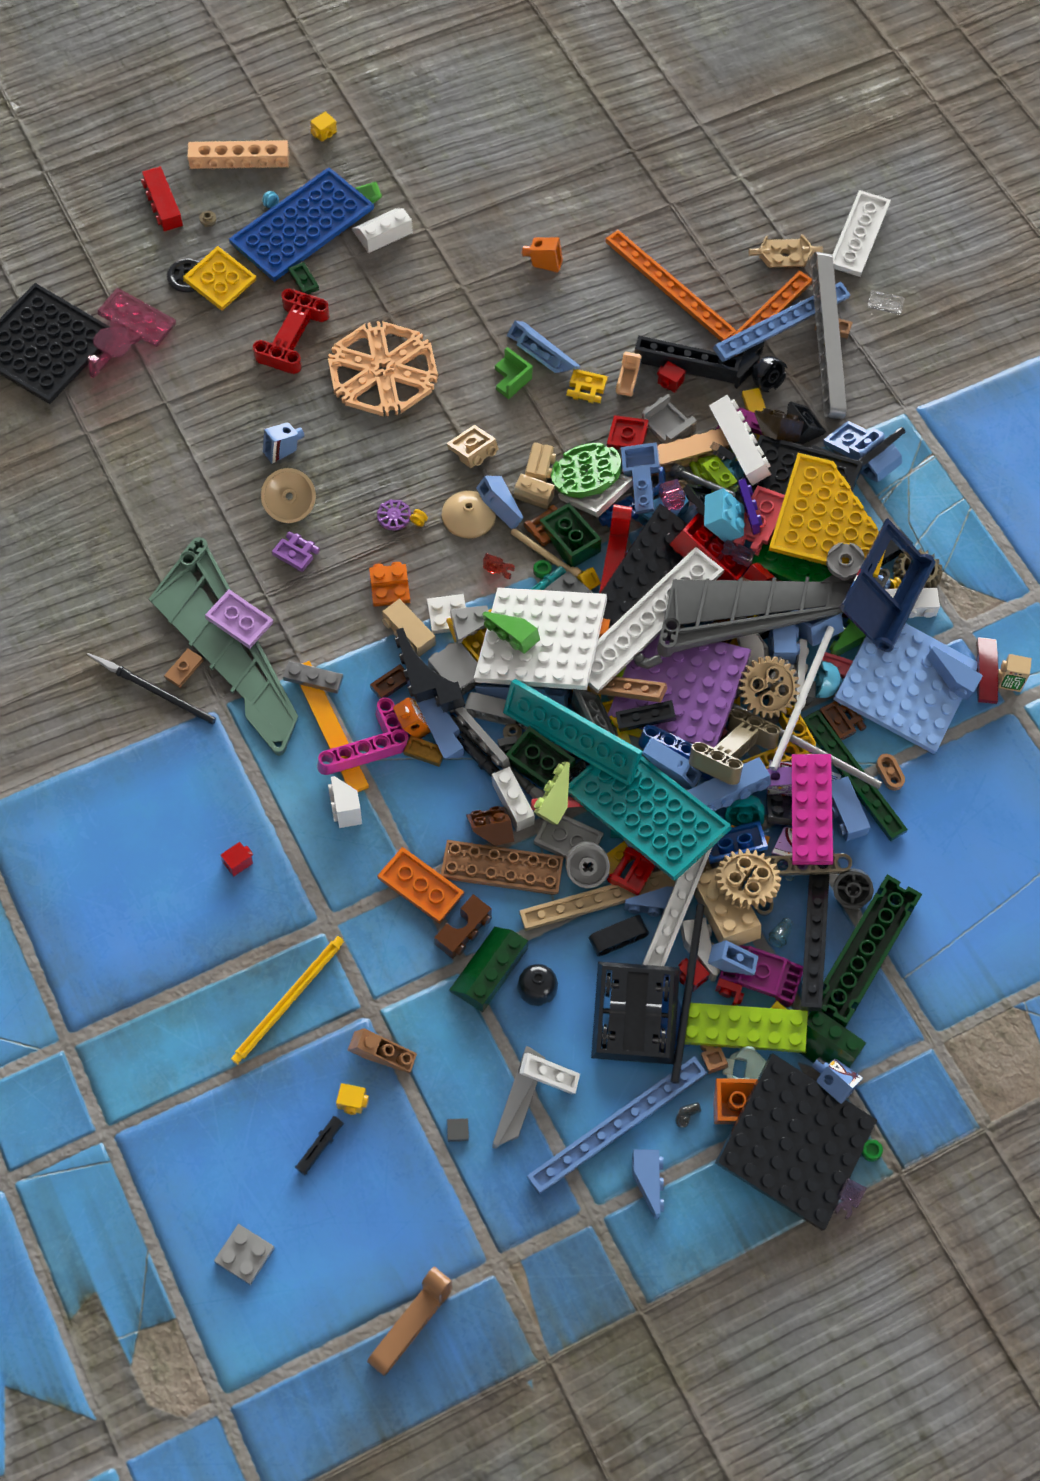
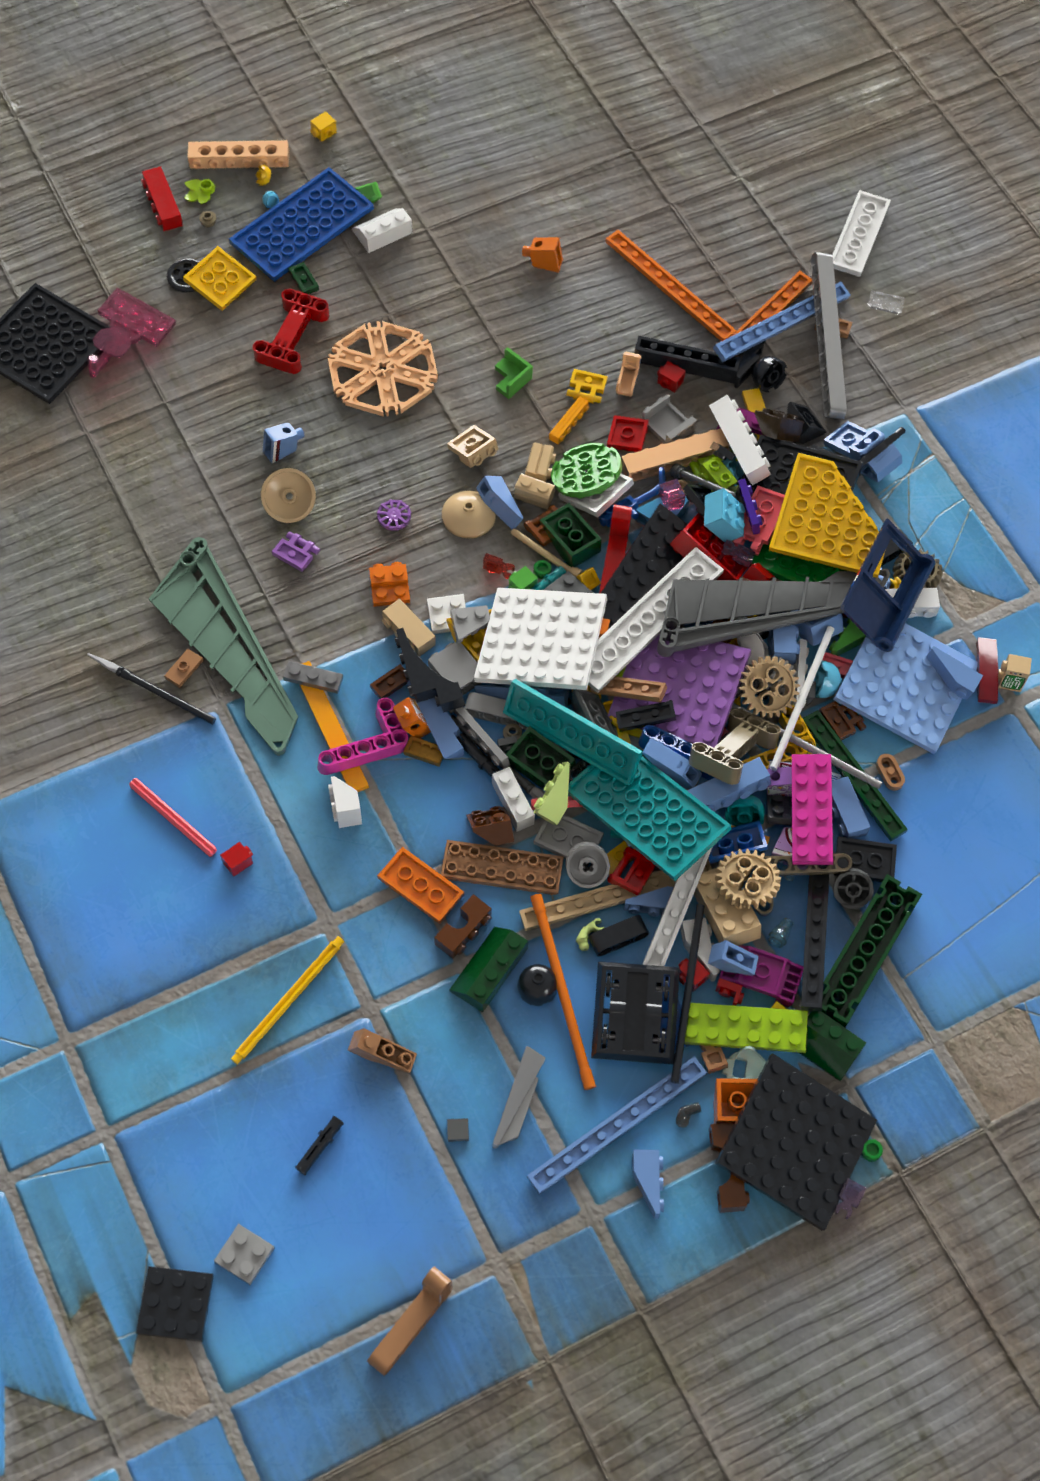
(175, 819): none -> coral axle
(175, 1304): none -> black plate
(199, 190): none -> lime plate
(239, 619): lavender plate -> none
(263, 175): none -> yellow plate
(352, 1099): yellow brick -> none
(418, 518): yellow bush -> none
(515, 630): bright green slope -> none
(522, 579): none -> bright green brick
(540, 348): medium blue wedge -> none
(549, 1073): white plate -> none
(569, 420): none -> light orange piece
(582, 938): none -> yellowish green piece
(585, 1071): none -> orange piece
(640, 463): medium blue plate -> none
(647, 663): dark grey arm -> none
(732, 1194): none -> reddish brown arch
(797, 249): tan plate -> none
(837, 1078): medium blue torso -> none
(842, 570): light grey plate -> none
(869, 856): none -> black plate

